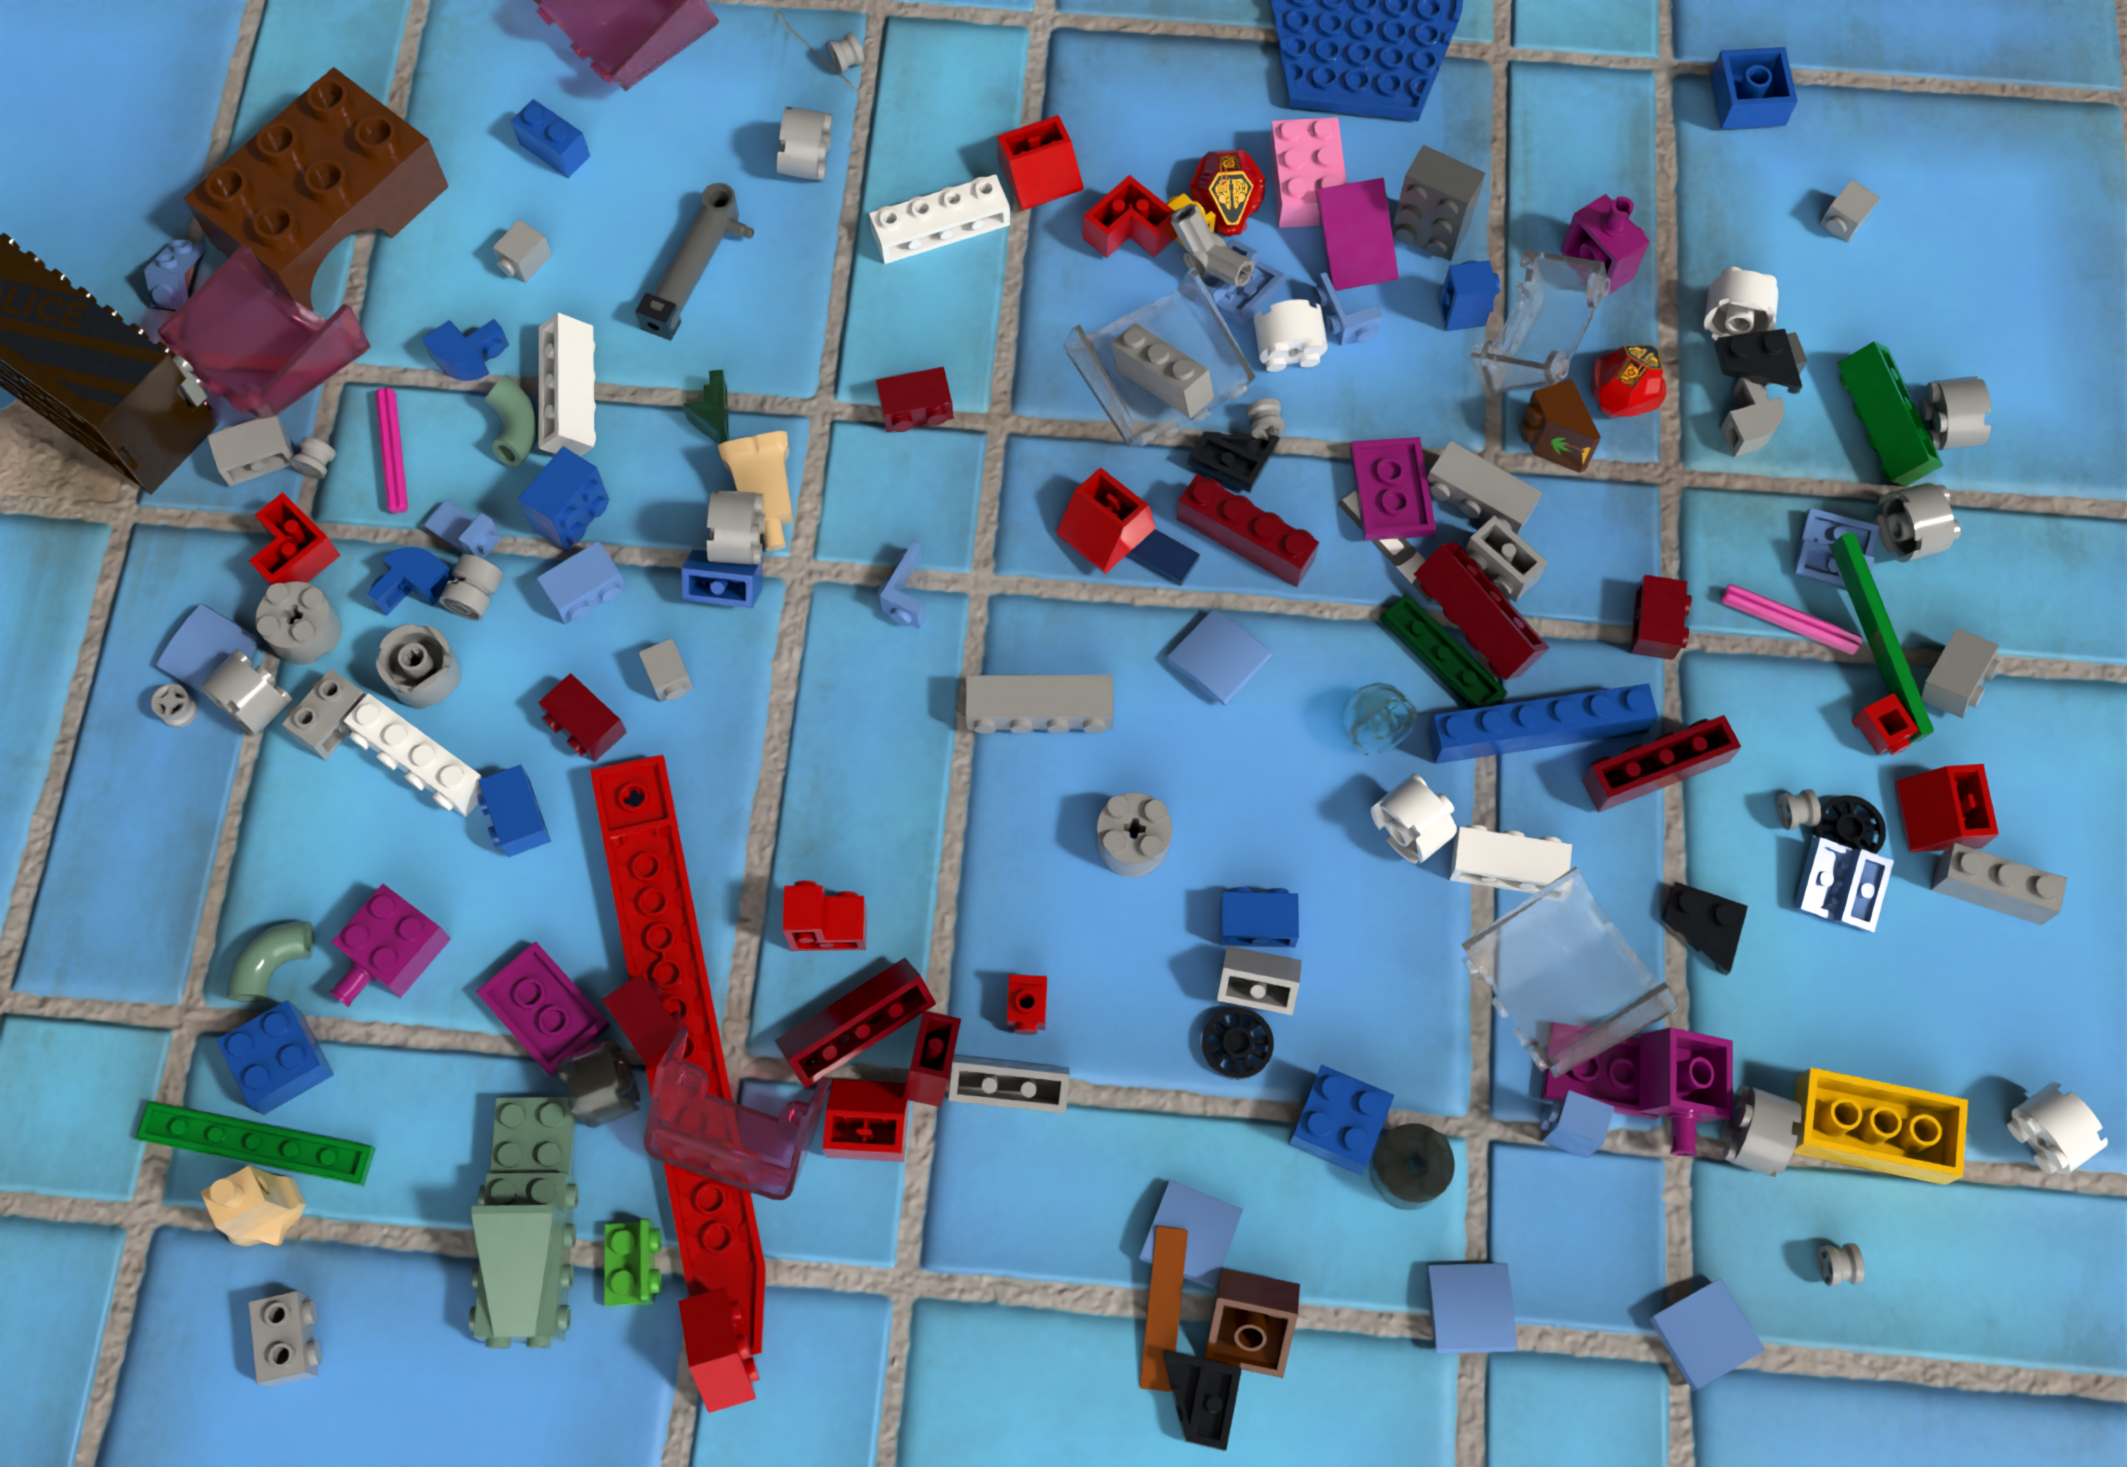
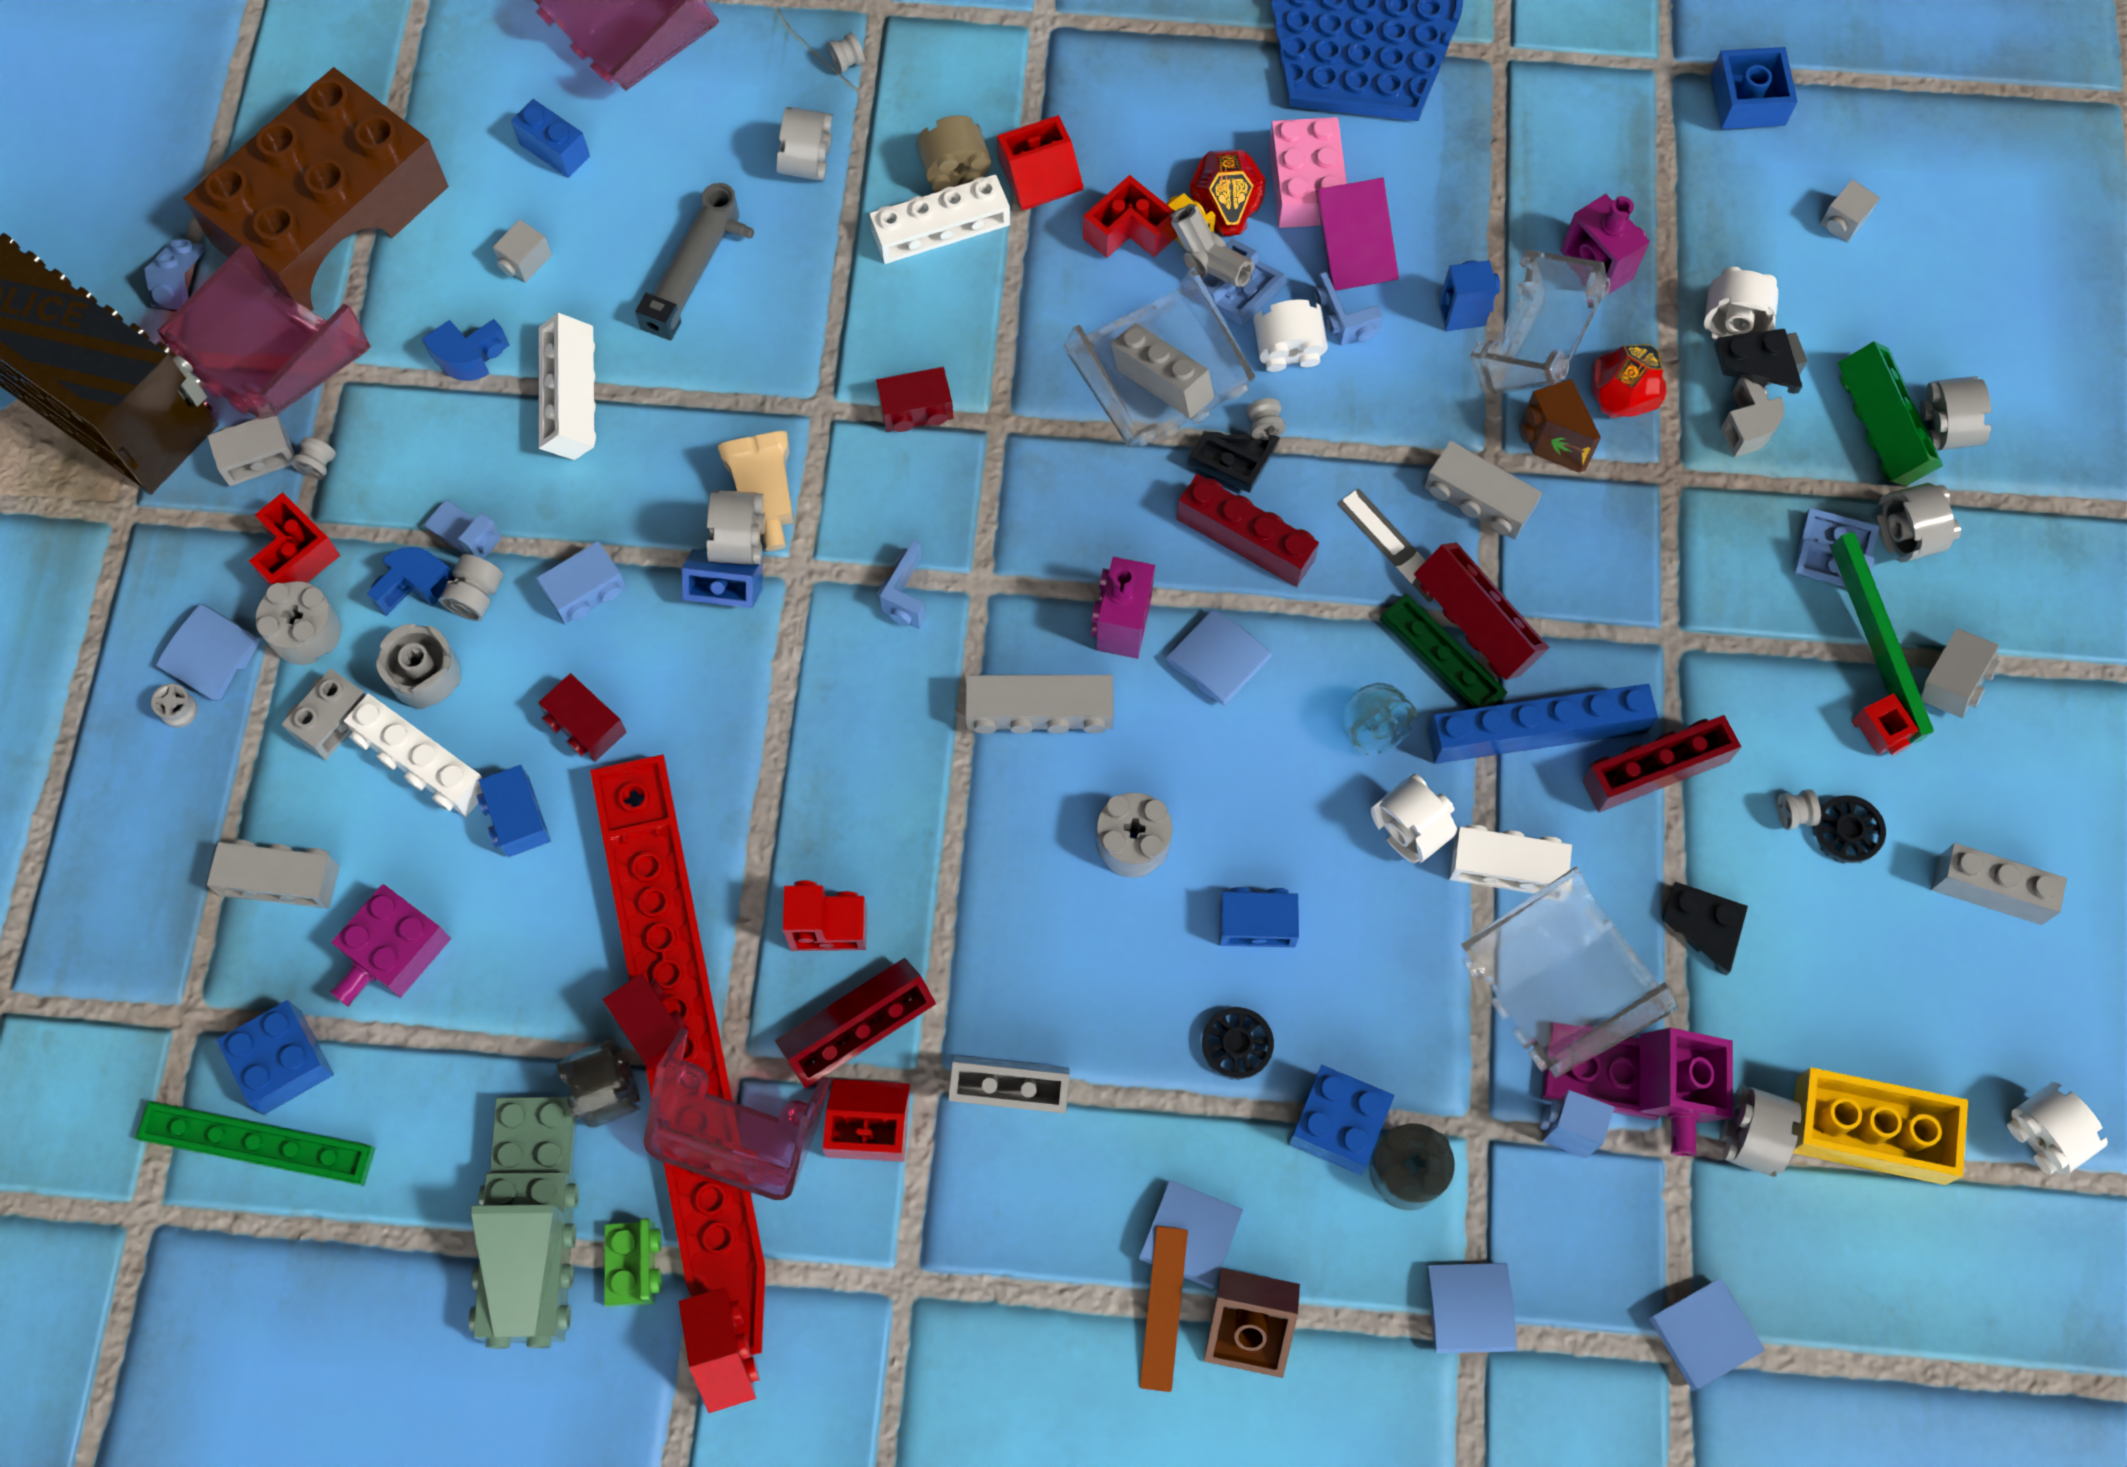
(245, 693): light grey brick -> none
(254, 1206): tan piece -> none
(264, 955): sand green cylinder -> none
(273, 874): none -> light grey brick
(284, 1339): light grey brick -> none
(391, 451): dark pink axle -> none
(518, 421): sand green cylinder -> none
(543, 1008): magenta plate -> none
(564, 499): blue brick -> none
(666, 670): light grey brick -> none
(712, 415): clear green slope -> none
(932, 1058): dark red brick -> none
(953, 152): none -> dark tan brick
(1027, 988): red brick -> none
(1105, 520): red slope -> none
(1123, 607): none -> magenta brick
(1165, 556): dark blue tile -> none
(1203, 1397): black wing -> none
(1259, 980): light grey brick -> none
(1392, 488): magenta plate -> none
(1437, 203): dark grey brick -> none
(1505, 558): light grey brick -> none
(1660, 617): dark red brick -> none
(1792, 619): dark pink axle -> none
(1841, 1264): light grey wheel -> none
(1843, 884): medium blue slope -> none
(1947, 808): red slope -> none

